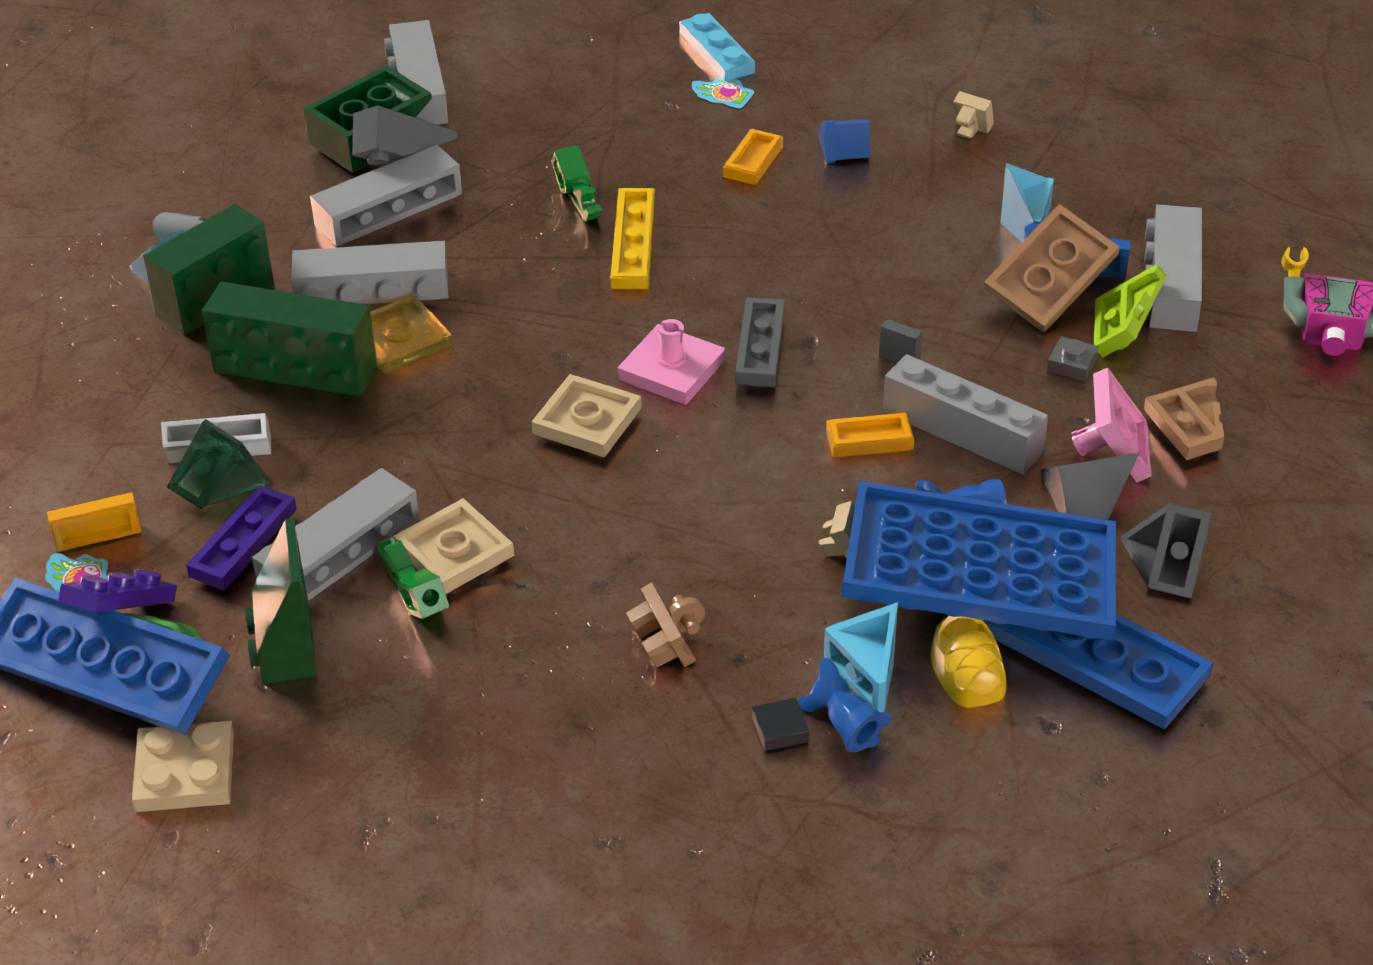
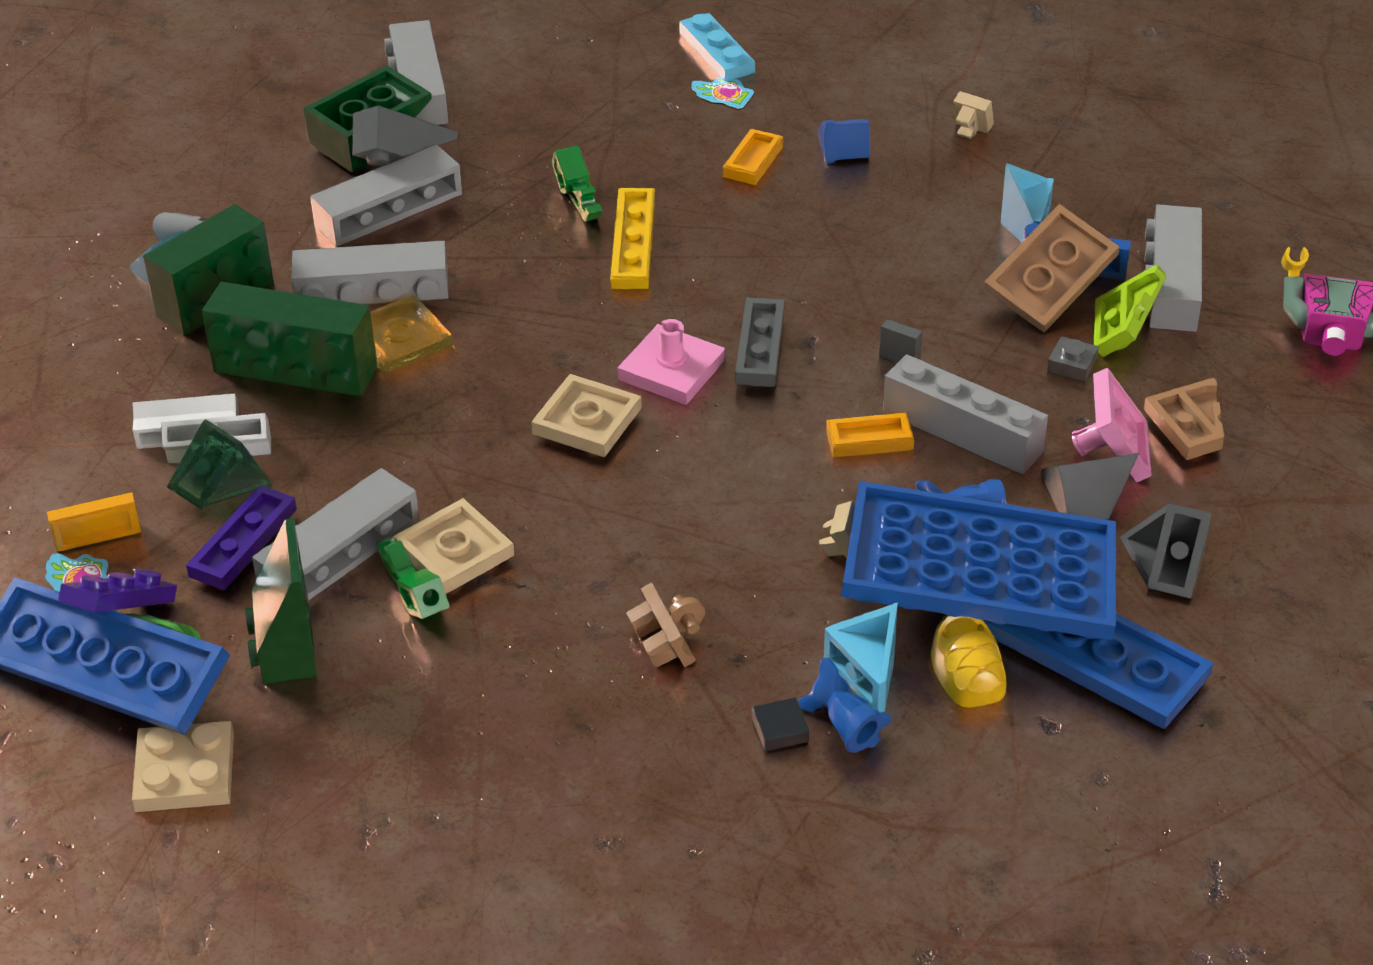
(150, 414): none -> white piece

